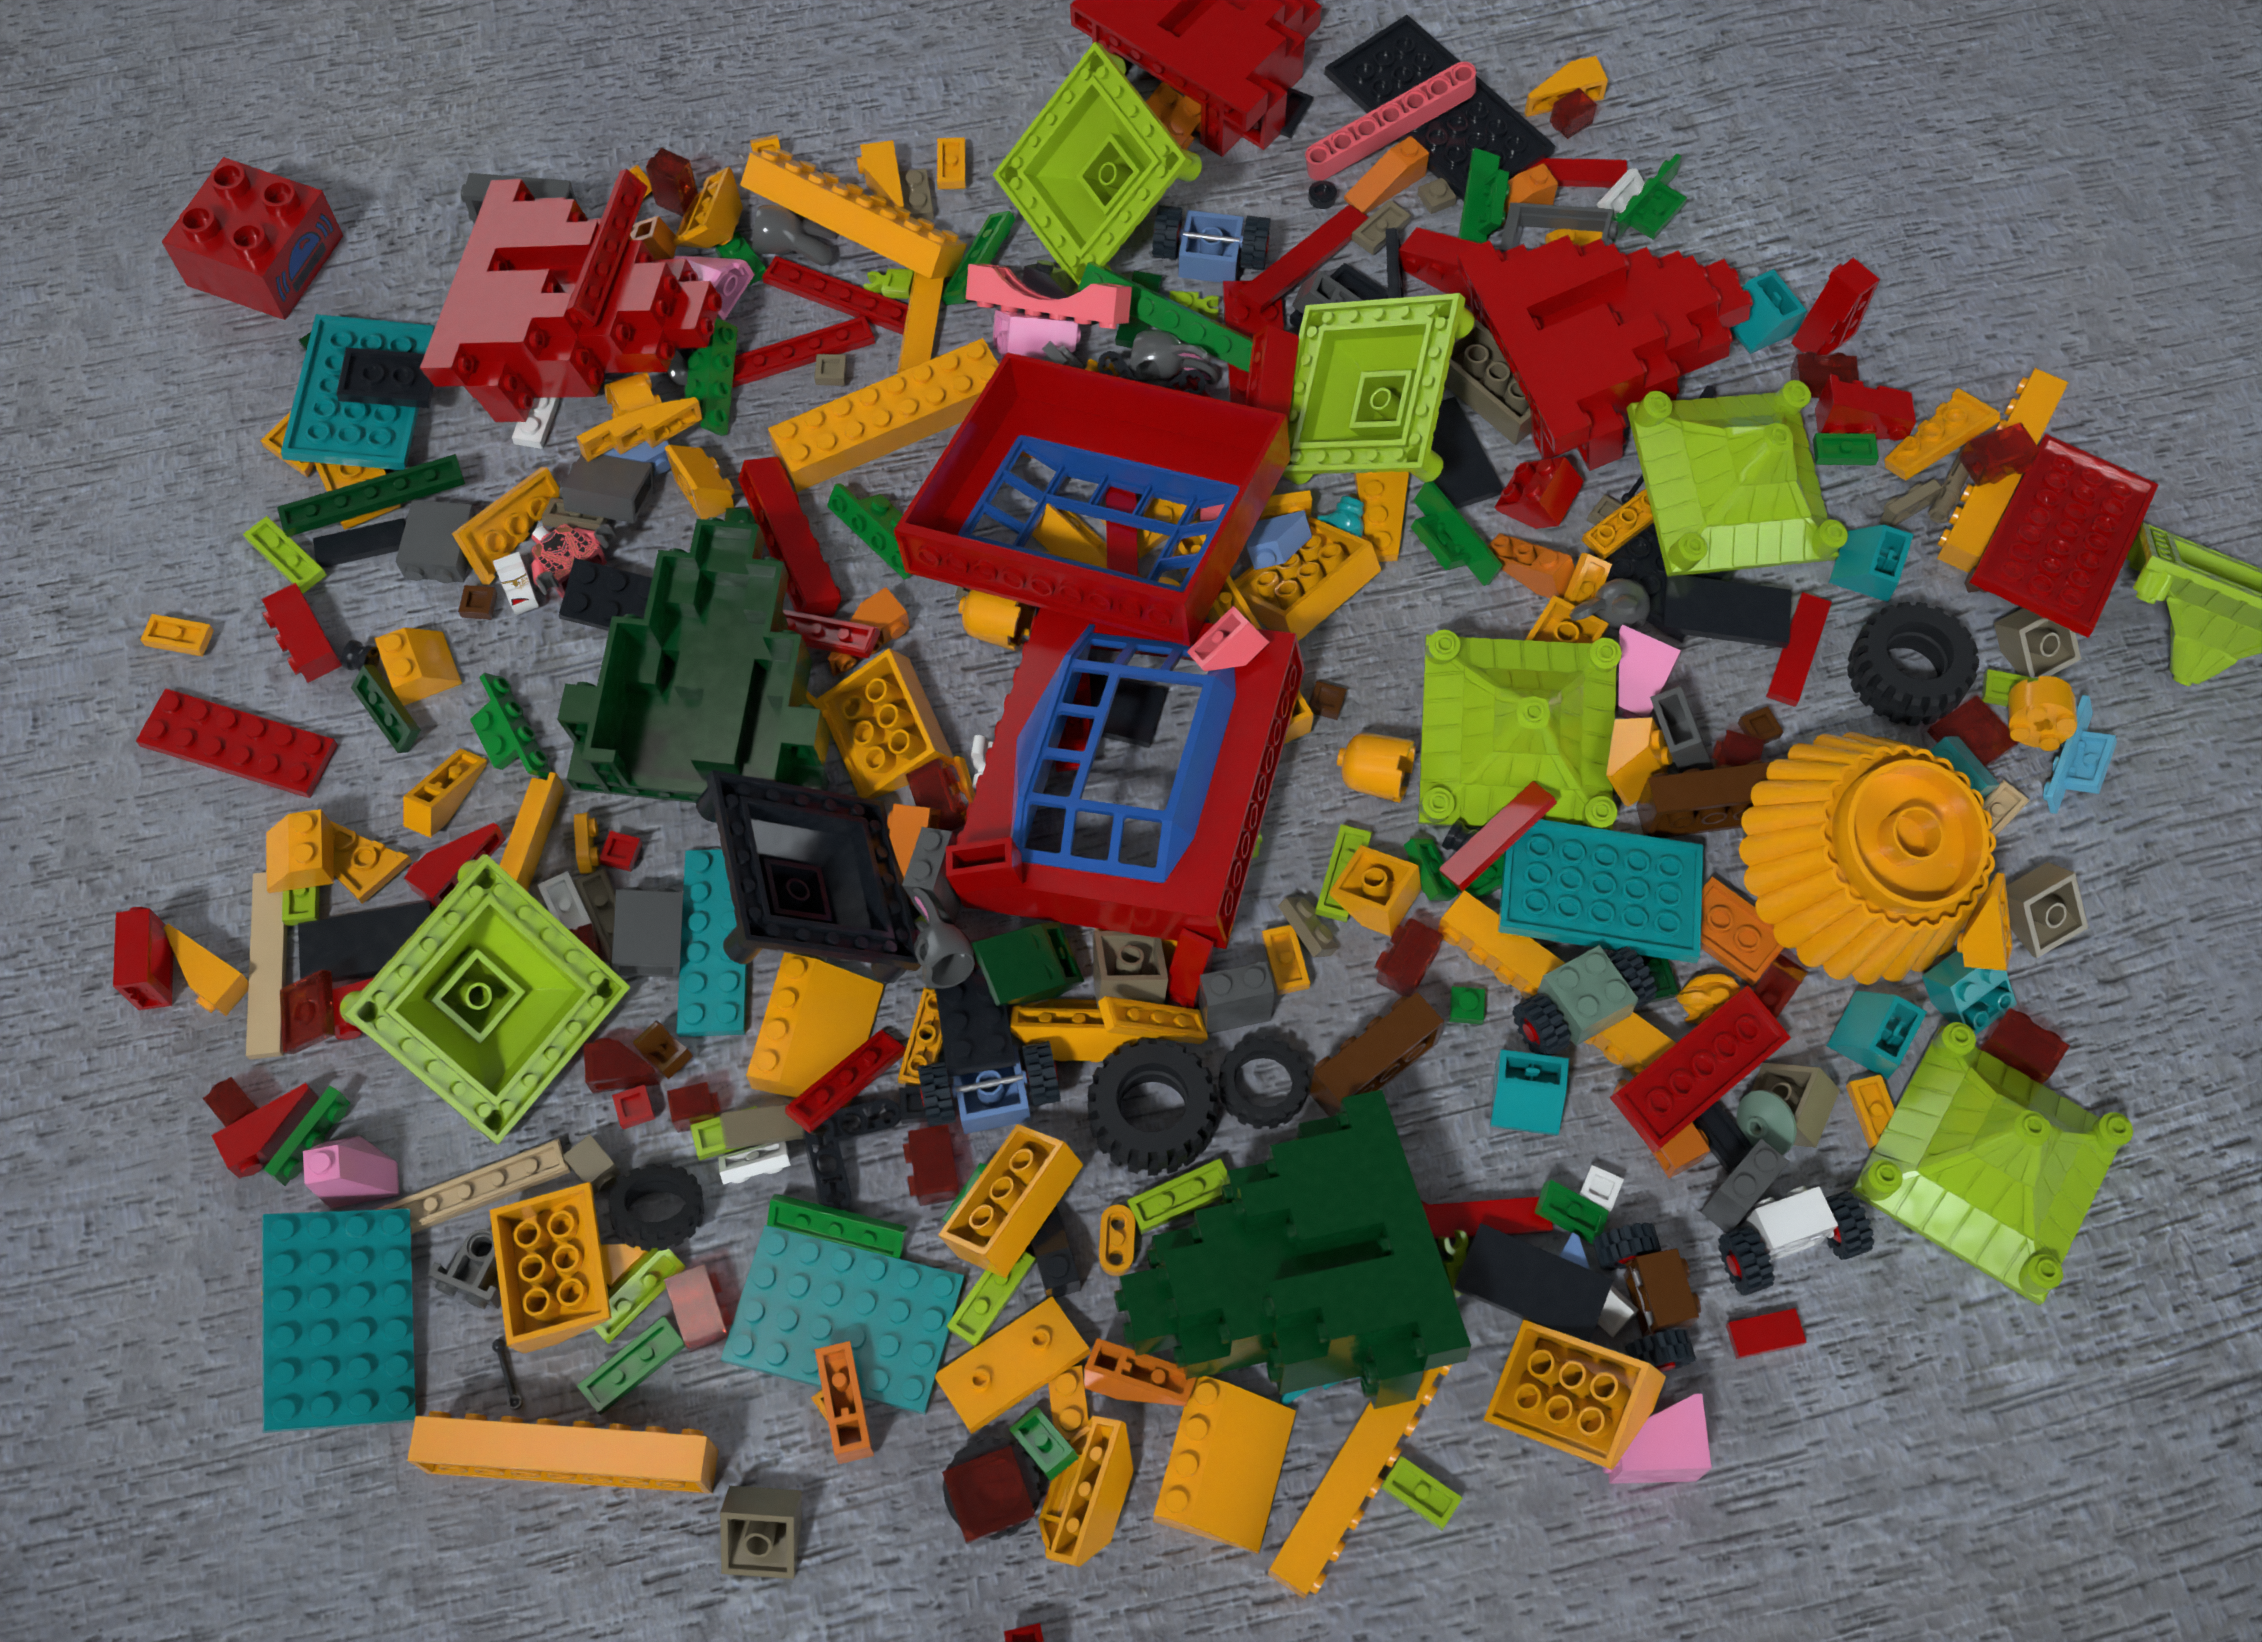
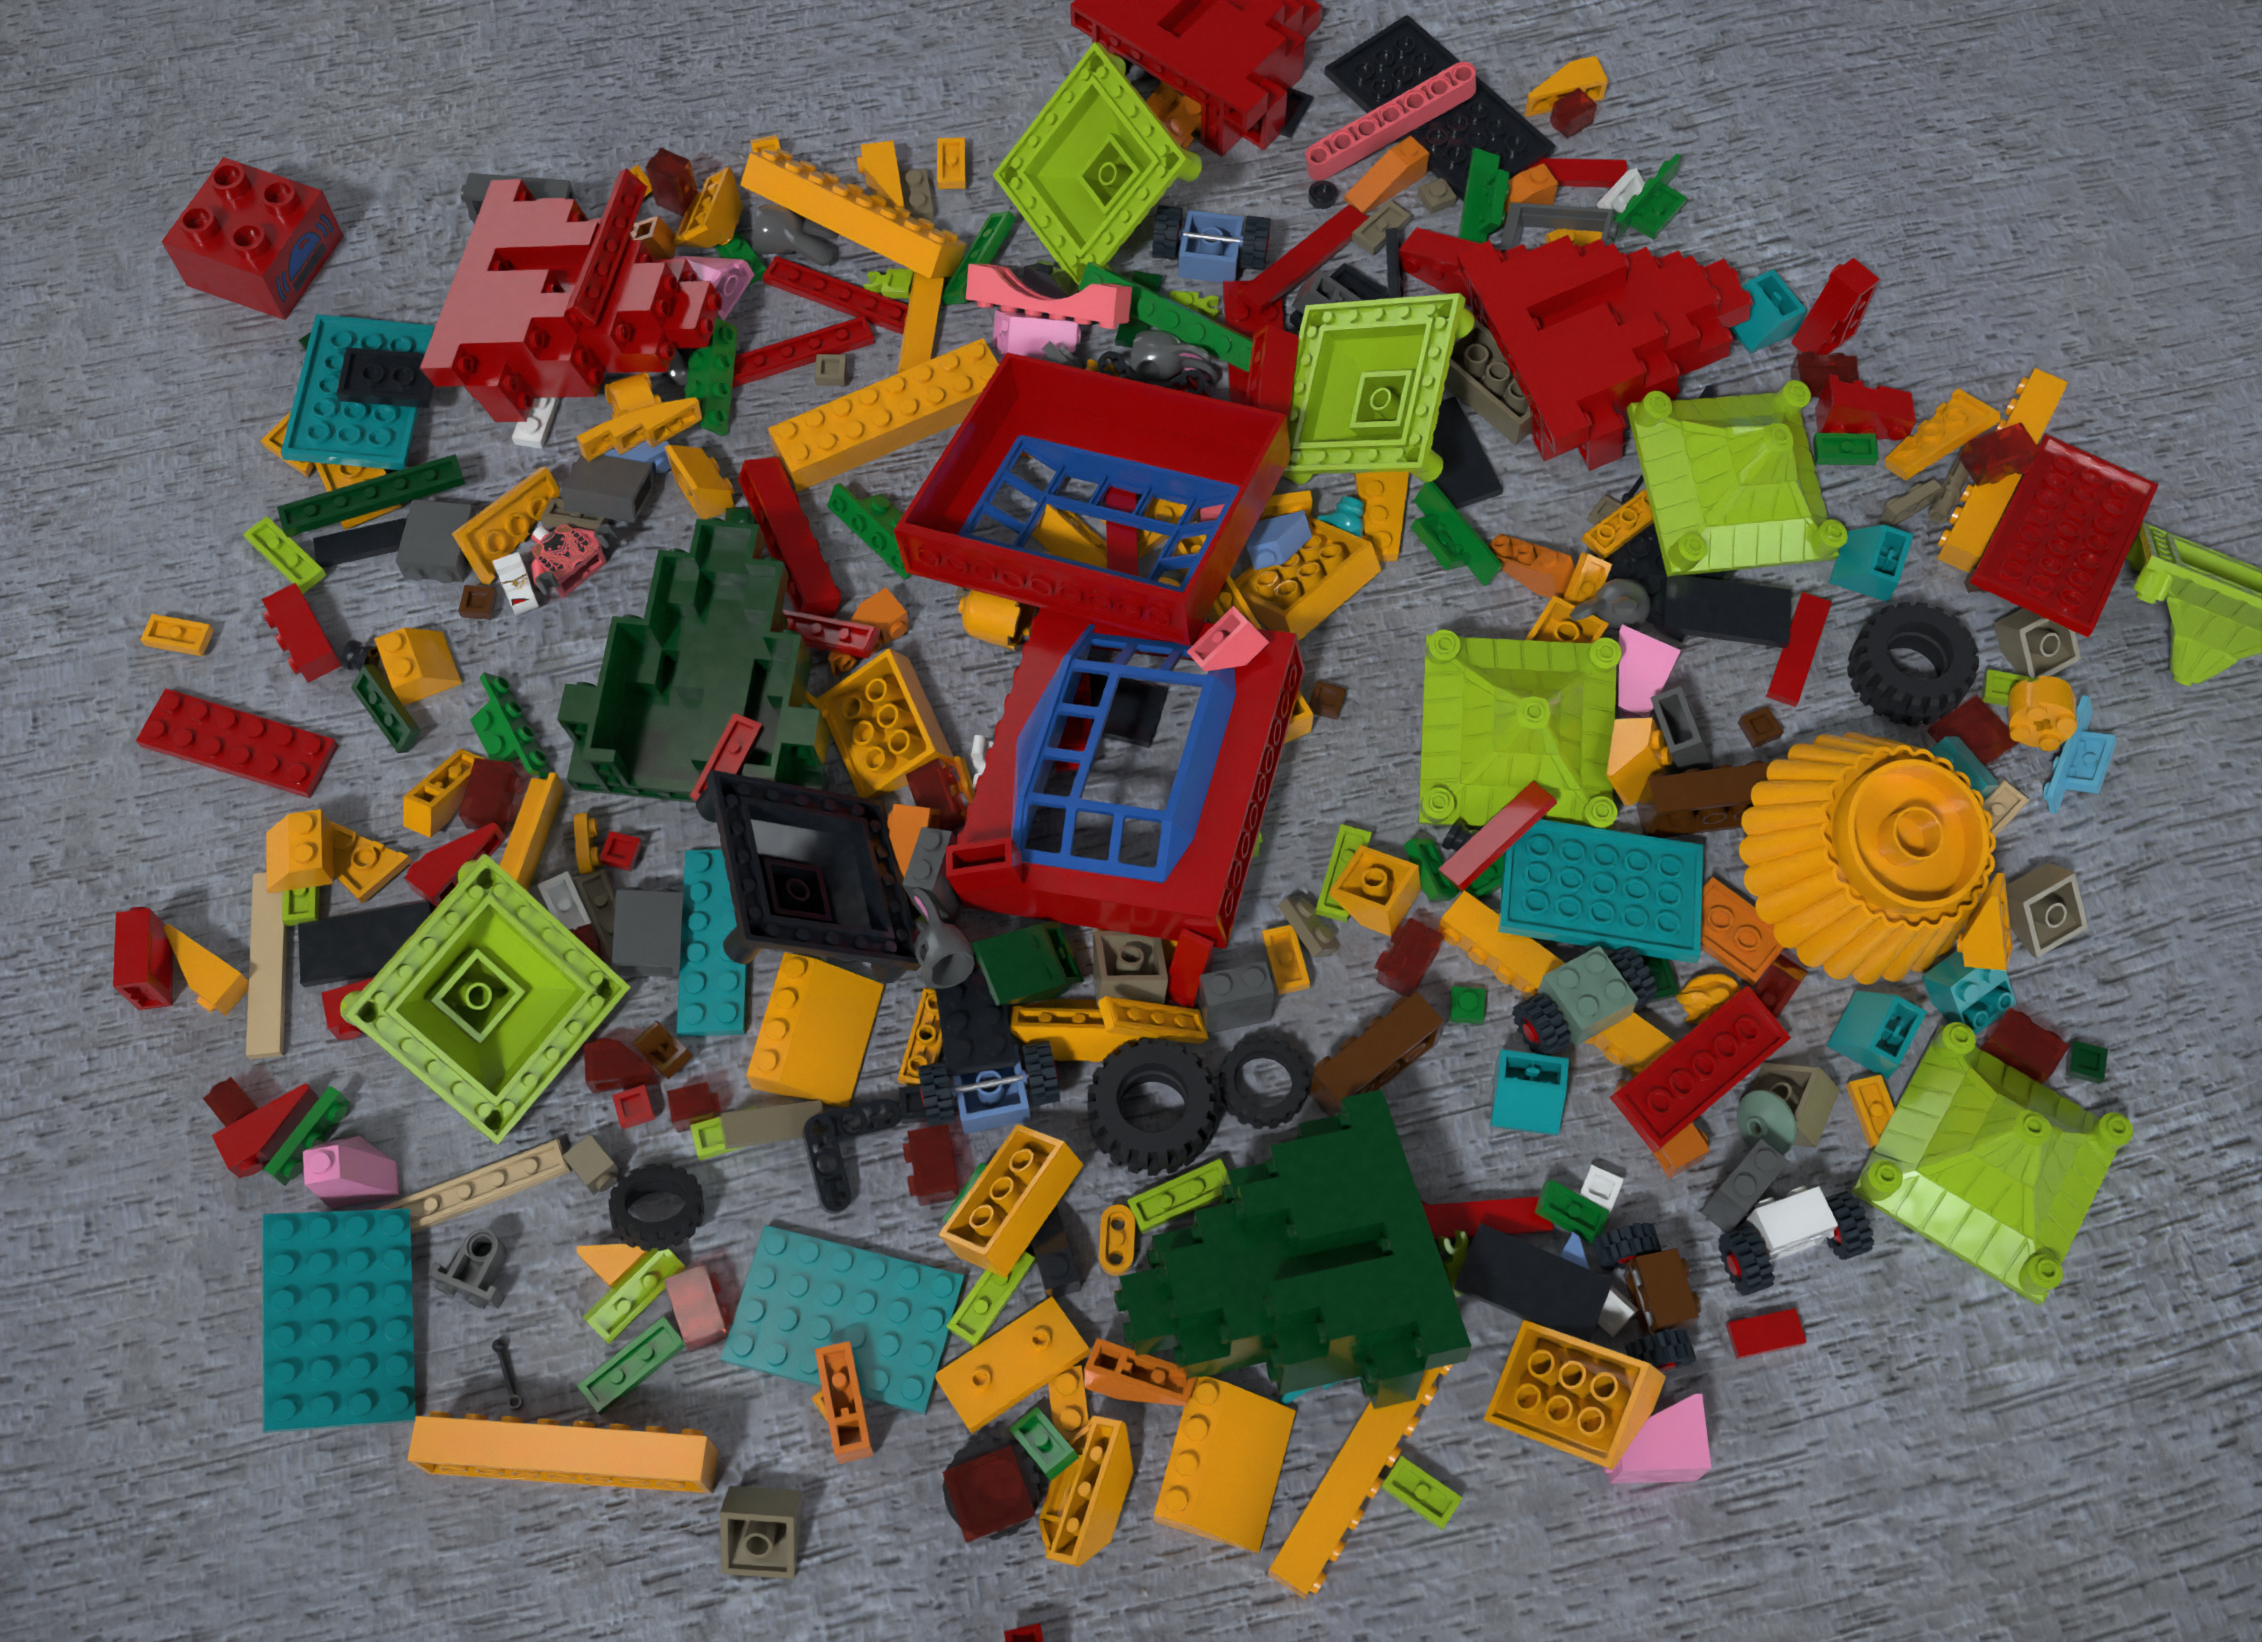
(307, 1012): clear red tile -> none
(490, 794): none -> clear red brick
(550, 1268): light orange slope -> none
(600, 592): black plate -> none
(731, 750): none -> red plate
(753, 1161): white plate -> none
(837, 1226): green plate -> none
(845, 1081): red tile -> none
(1377, 765): light orange cylinder -> none
(1540, 492): red slope -> none
(1724, 1136): black tile -> none
(1737, 749): clear red brick -> none
(2086, 1062): none -> dark green plate

